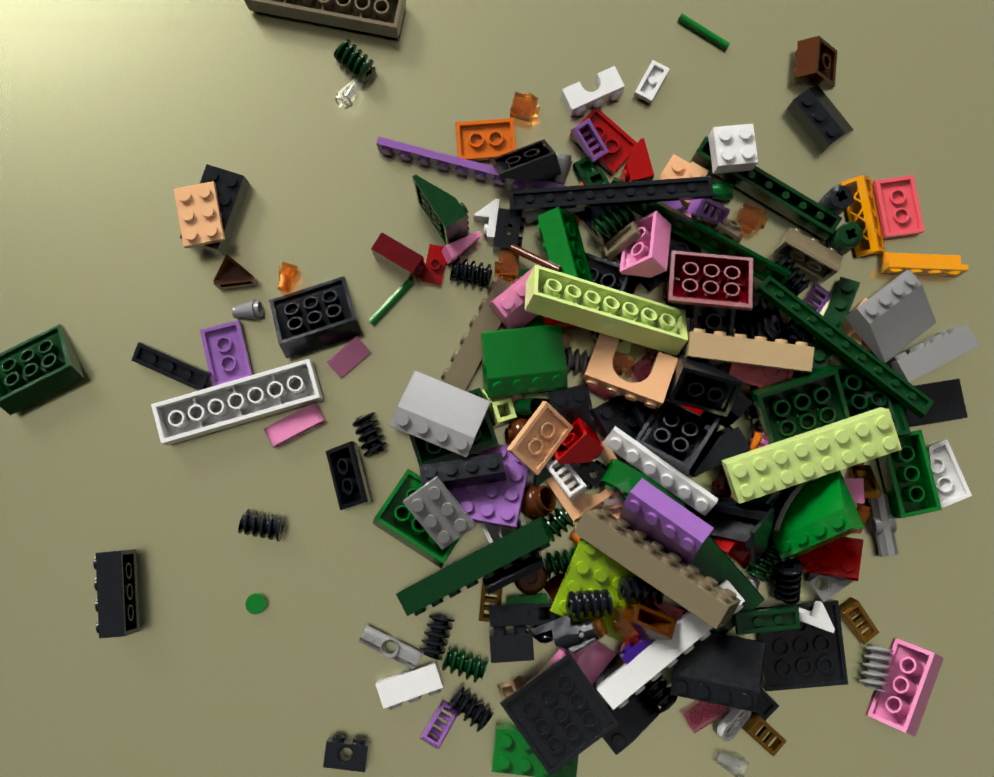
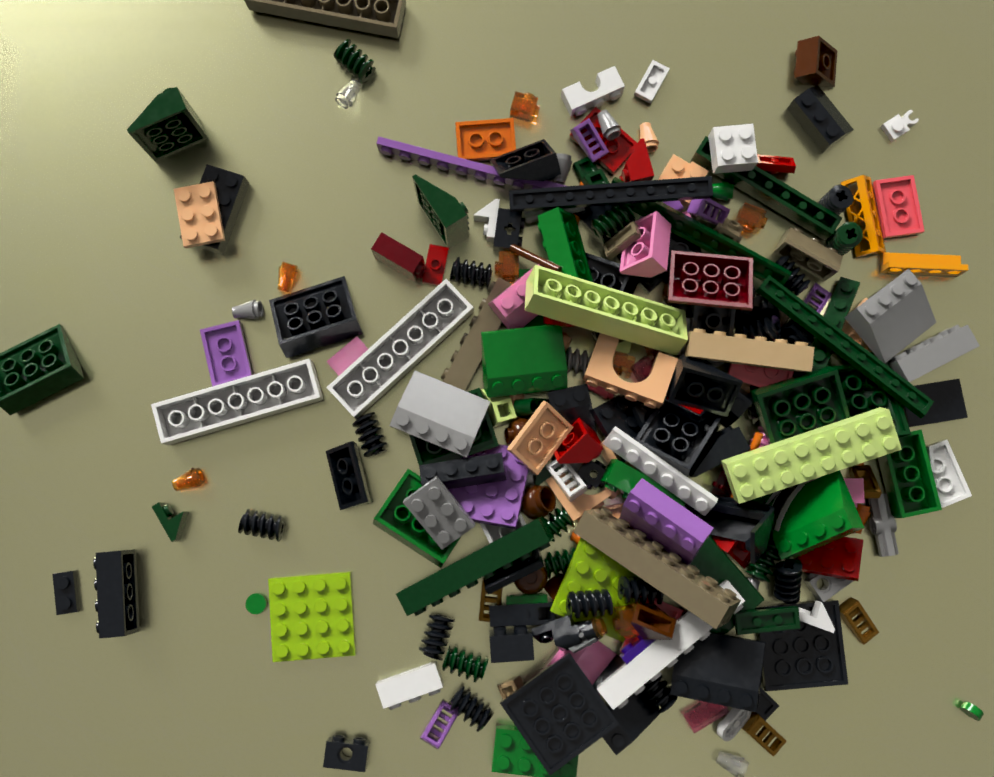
(66, 592): none -> black plate
(167, 125): none -> dark green slope
(171, 366): black plate -> none
(172, 525): none -> dark green slope
(189, 479): none -> clear orange cone
(233, 275): reddish brown slope -> none
(294, 425): bright pink beam -> none
(311, 617): none -> lime plate
(376, 640): light grey piece -> none
(391, 301): green bar -> none
(400, 349): none -> white brick
(456, 248): bright pink slope -> none
(609, 127): none -> light grey cone
(649, 136): none -> light nougat cone
(704, 31): green bar -> none
(776, 164): none -> red plate
(876, 667): light grey piece -> none
(898, 126): none -> white plate
(907, 687): bright pink slope -> none
(972, 710): none -> green tile

